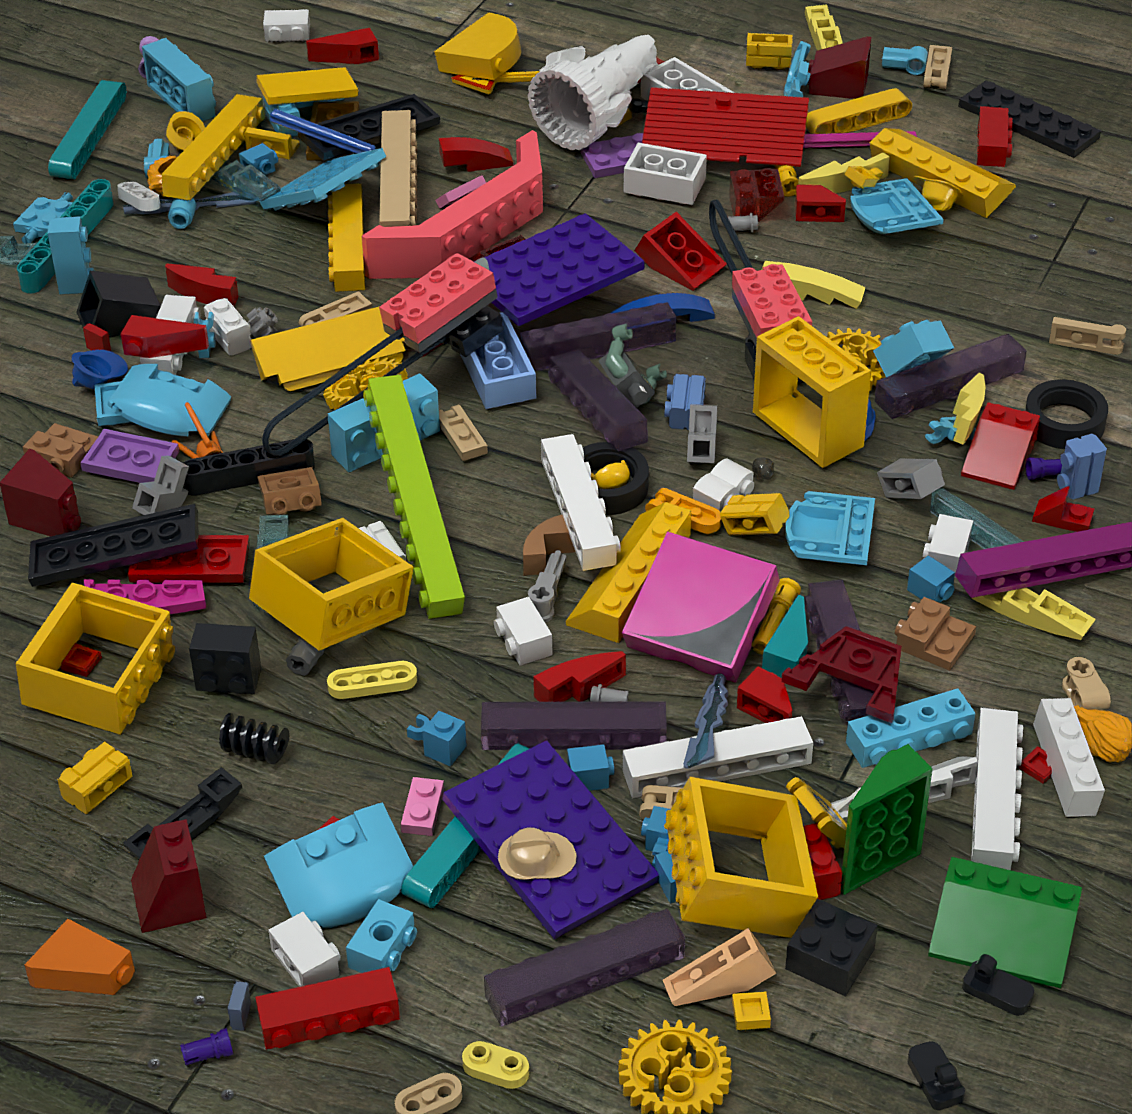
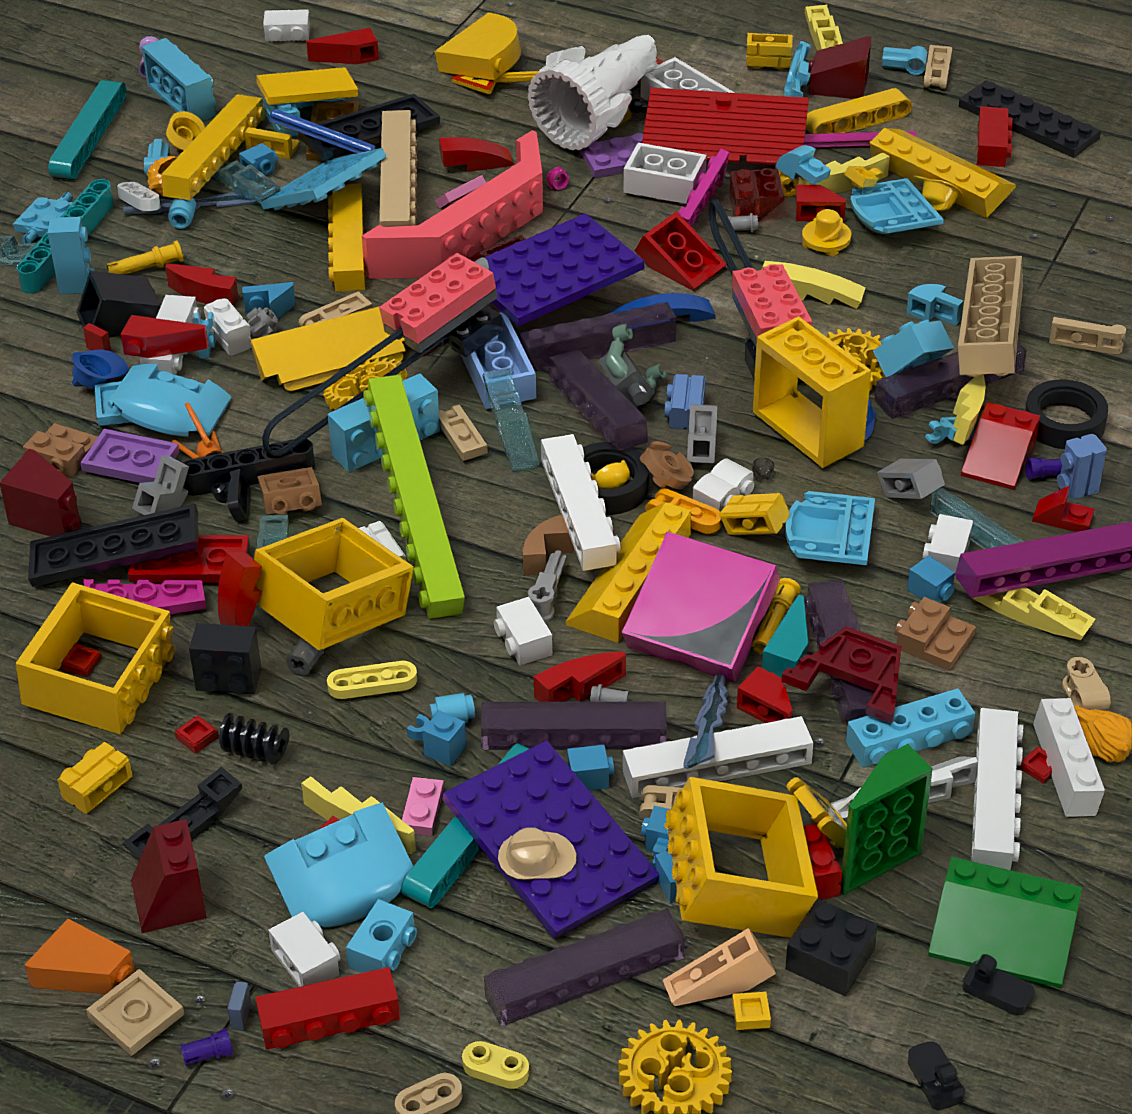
(135, 1012): none -> tan plate
(155, 257): none -> yellow pin
(196, 734): none -> red tile
(237, 494): none -> black piece
(237, 589): none -> red slope
(276, 297): none -> dark azure slope
(343, 804): none -> light yellow slope
(454, 705): none -> medium azure brick
(510, 419): none -> clear light blue slope
(561, 182): none -> dark pink plate
(666, 466): none -> medium nougat plate
(706, 187): none -> dark pink wing
(802, 163): none -> medium azure brick
(826, 233): none -> yellow plate
(932, 301): none -> medium azure brick
(991, 316): none -> tan brick

